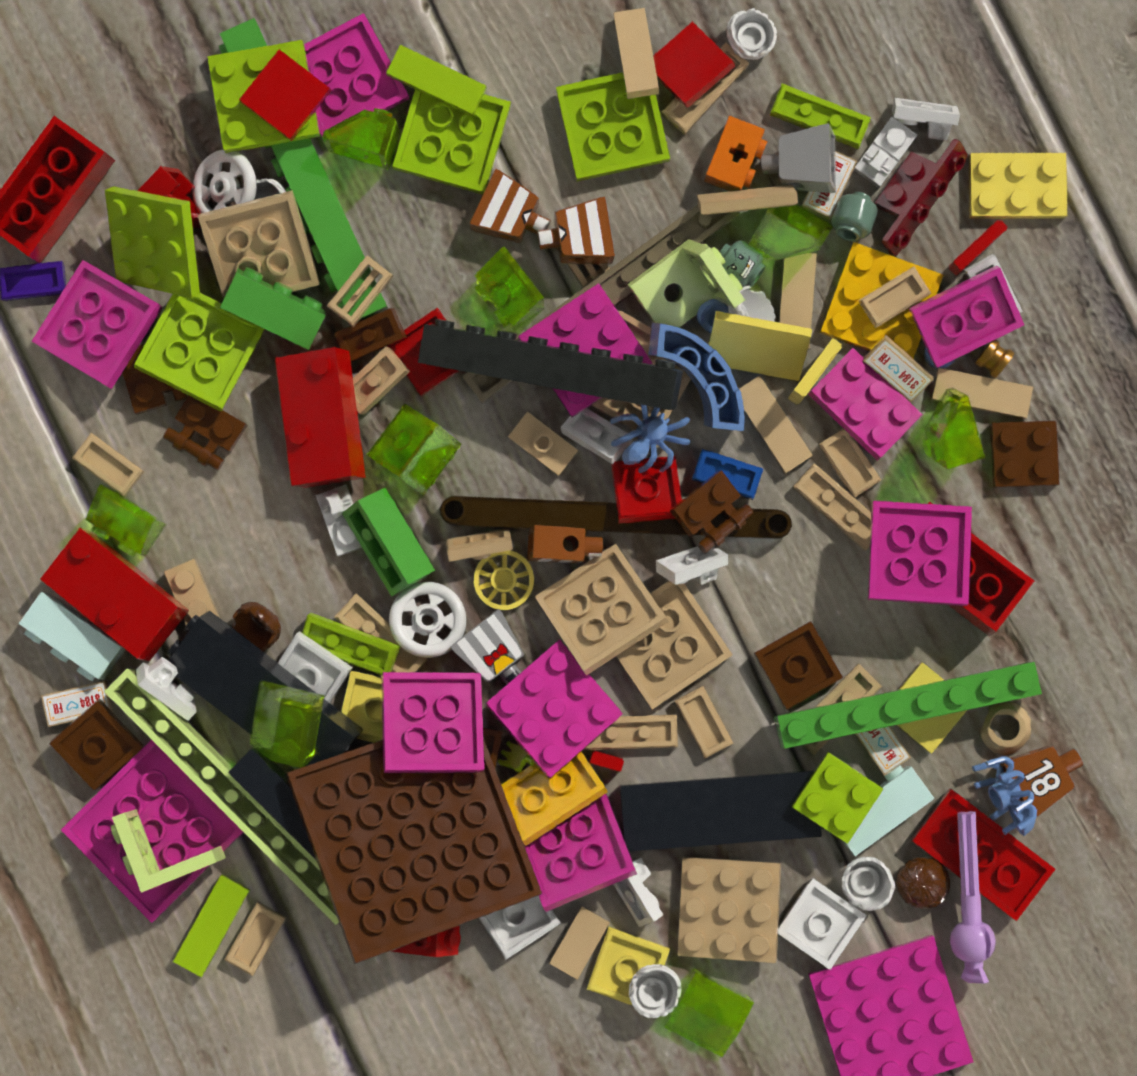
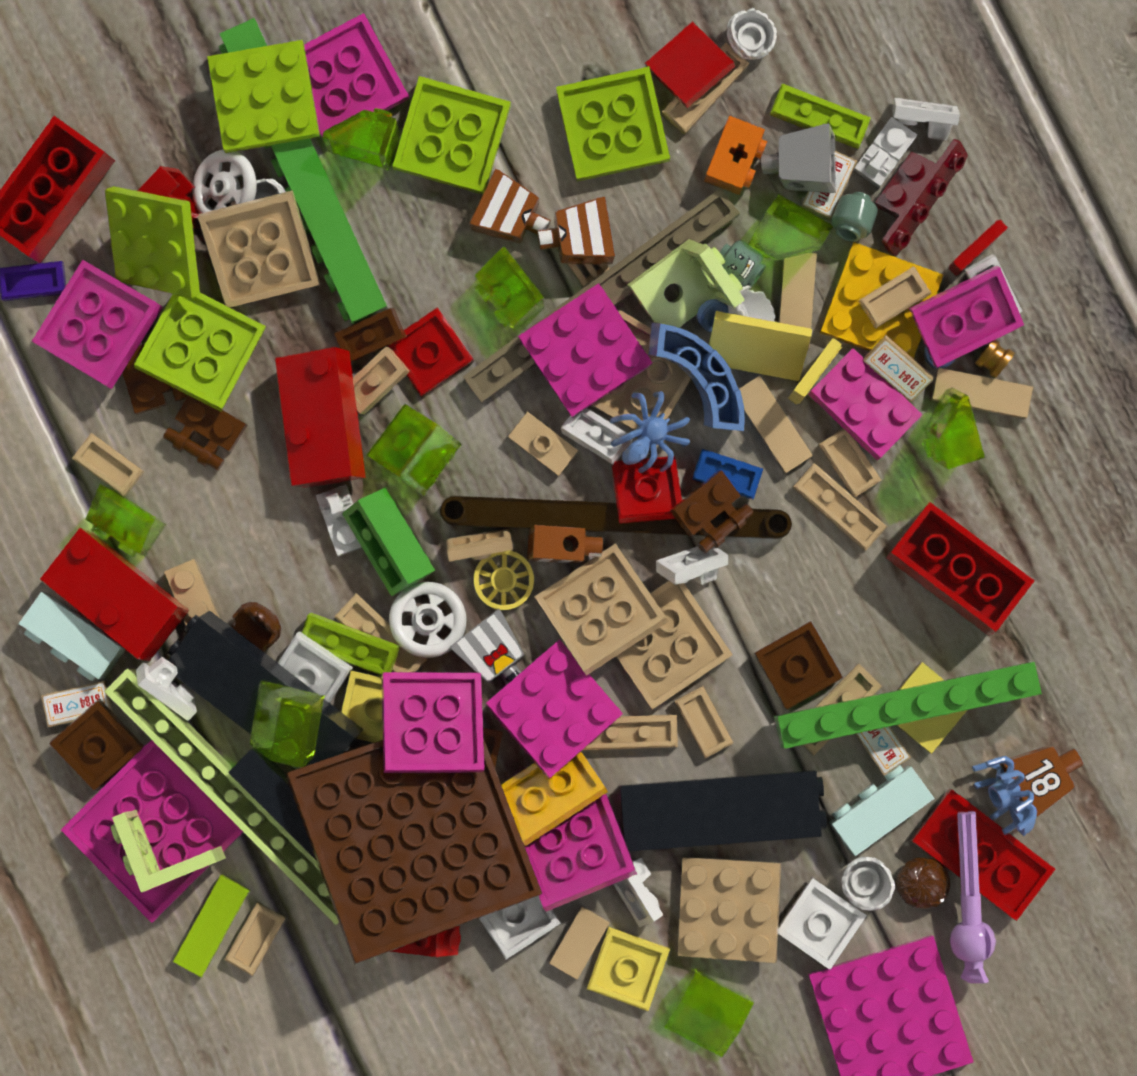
(273, 307): bright green brick -> none
(285, 95): red tile -> none
(377, 269): tan tile -> none
(436, 80): lime tile -> none
(516, 758): lime piece -> none
(551, 366): pearl dark grey brick -> none
(606, 760): red tile -> none
(636, 53): tan tile -> none
(654, 991): white hair -> none
(747, 199): tan tile -> none
(837, 797): lime plate -> none
(920, 553): dark pink plate -> none
(1010, 746): tan piece -> none
(1017, 185): light yellow plate -> none
(1024, 454): reddish brown plate -> none

